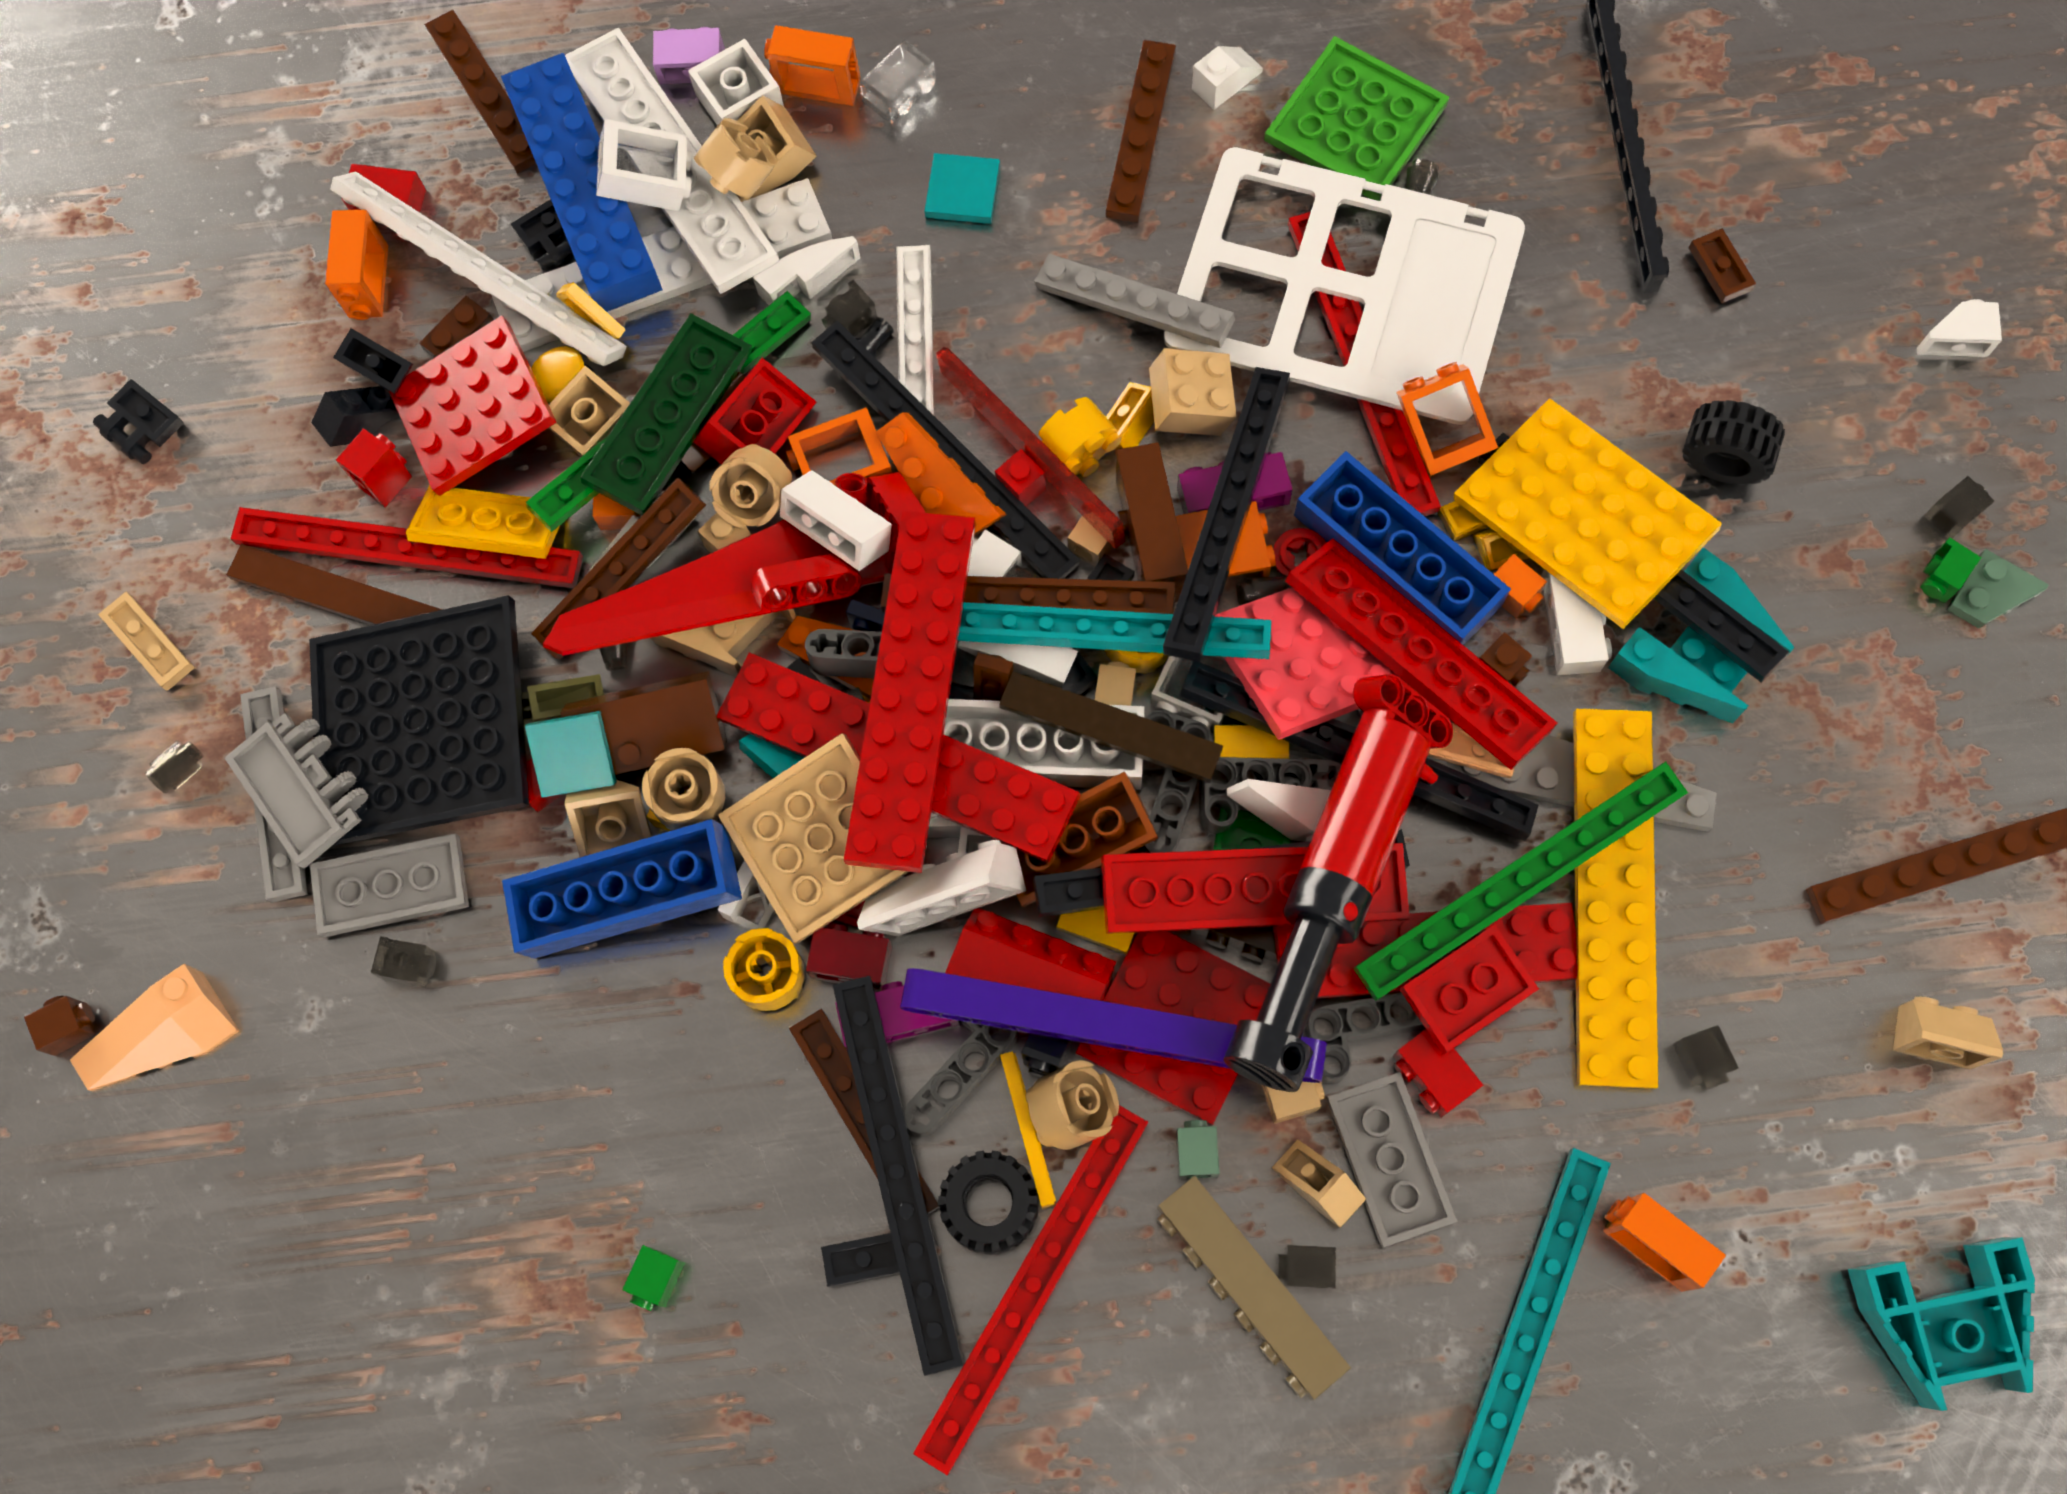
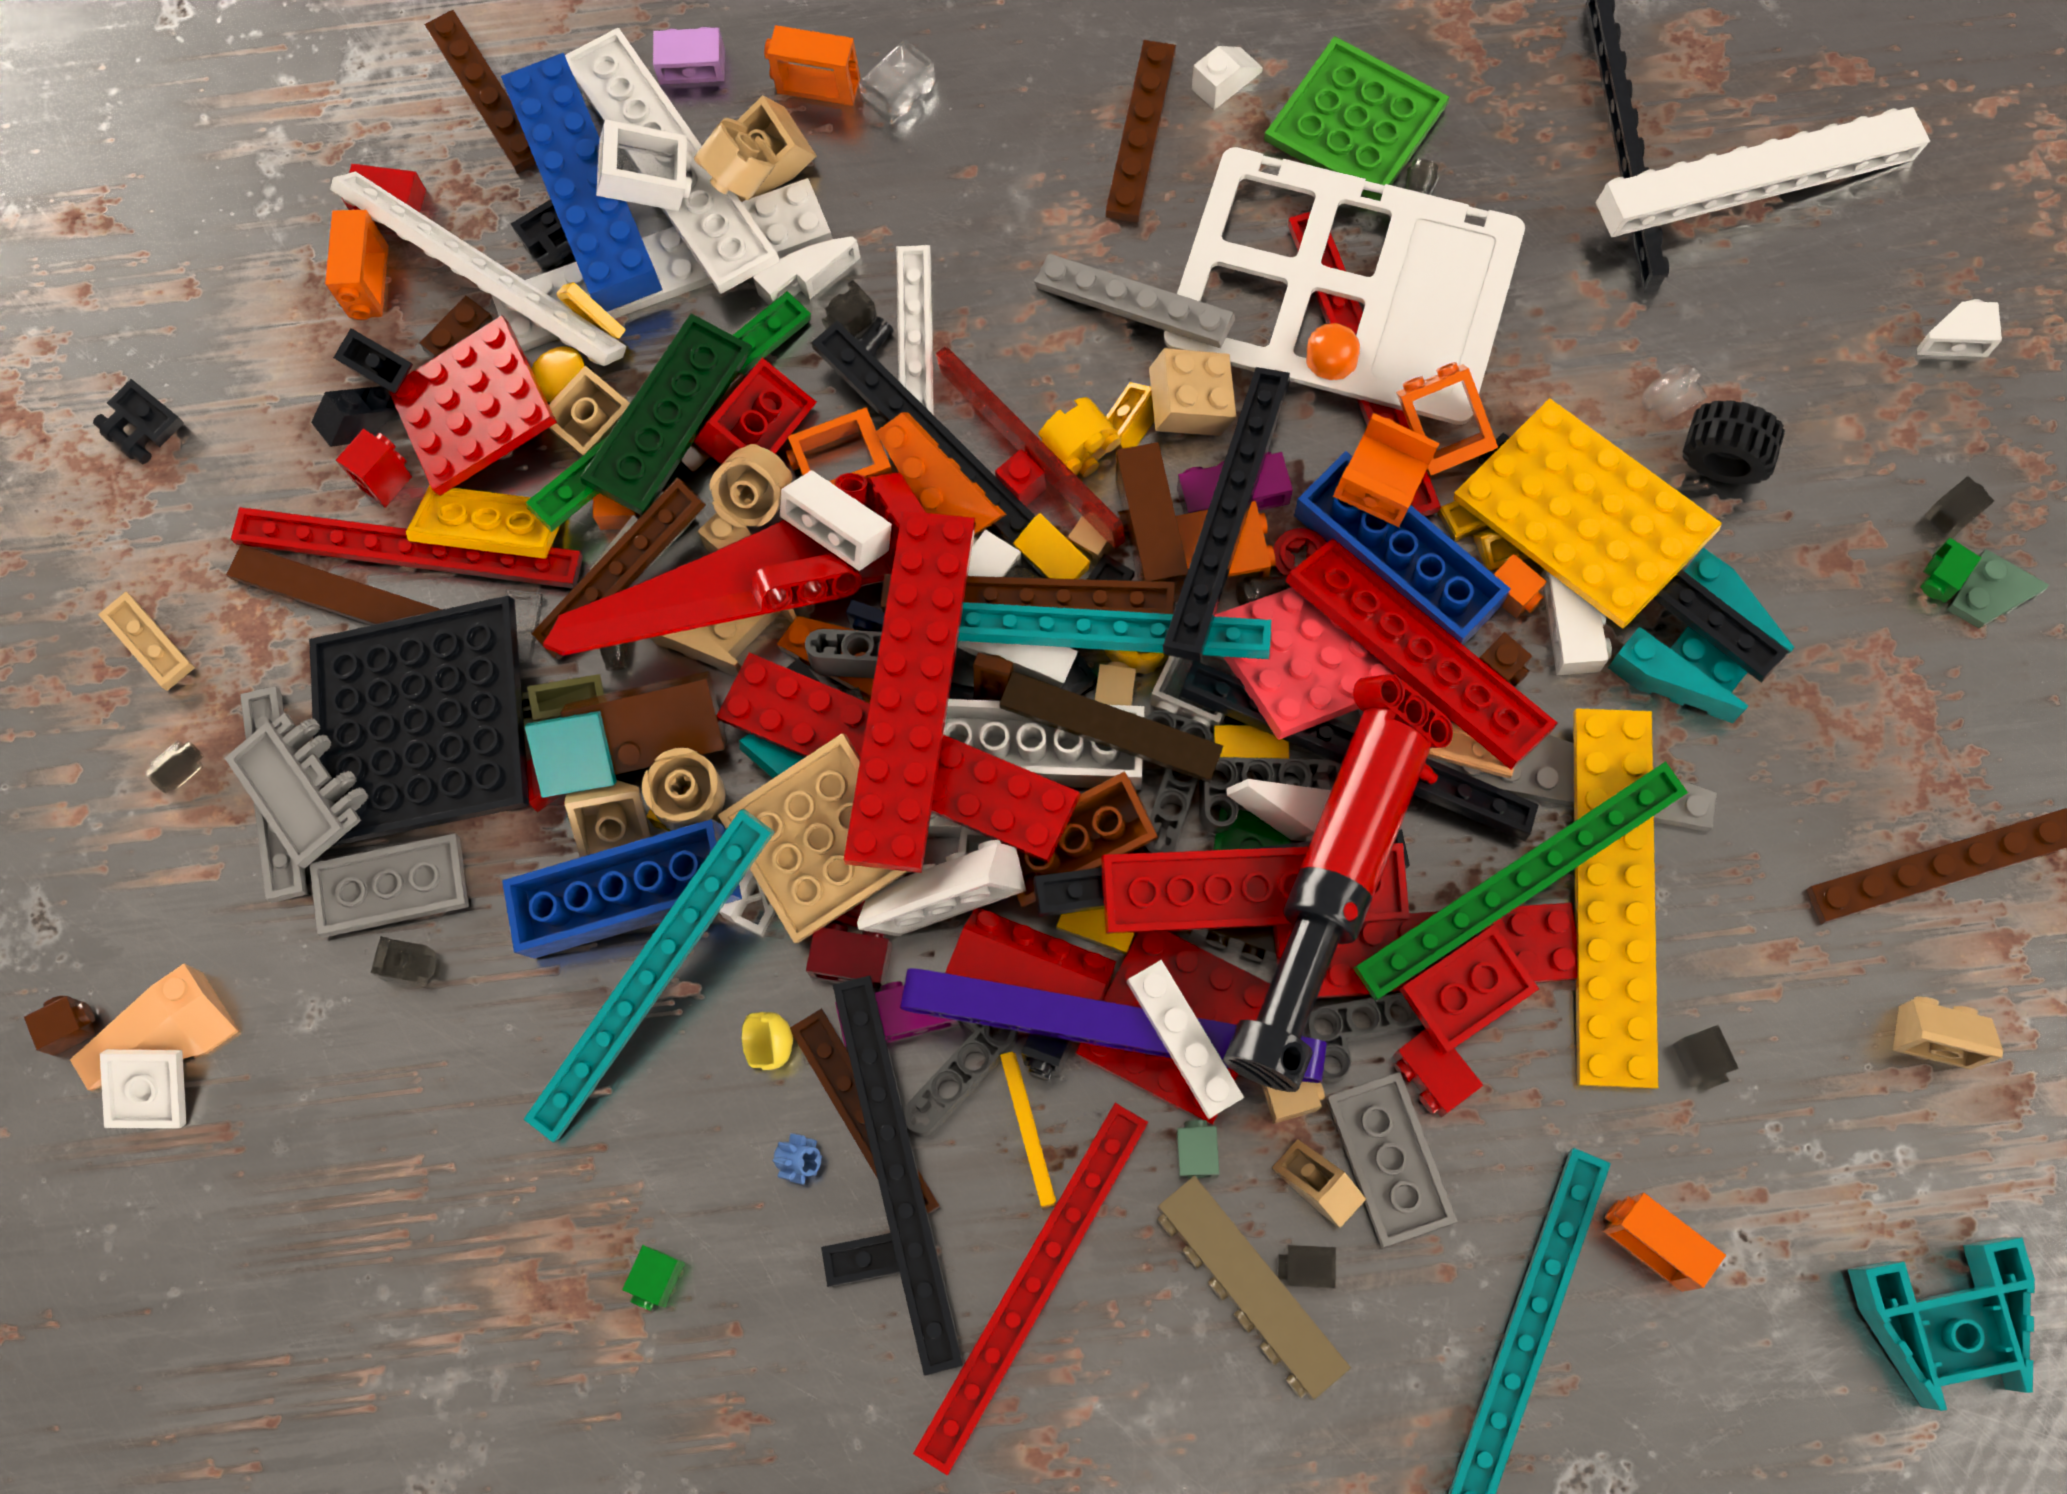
(143, 1088): none -> white plate
(528, 613): none -> clear tile
(649, 975): none -> teal plate
(733, 82): white brick -> none
(745, 959): yellow brick -> none
(766, 1040): none -> light yellow hair
(797, 1158): none -> medium blue gear
(962, 188): teal tile -> none
(970, 1172): black tyre -> none
(1051, 550): none -> yellow slope
(1072, 1105): tan brick -> none
(1185, 1039): none -> white plate
(1332, 351): none -> orange hair
(1386, 470): none -> orange panel
(1674, 392): none -> clear piece
(1722, 265): reddish brown plate -> none
(1761, 171): none -> white brick

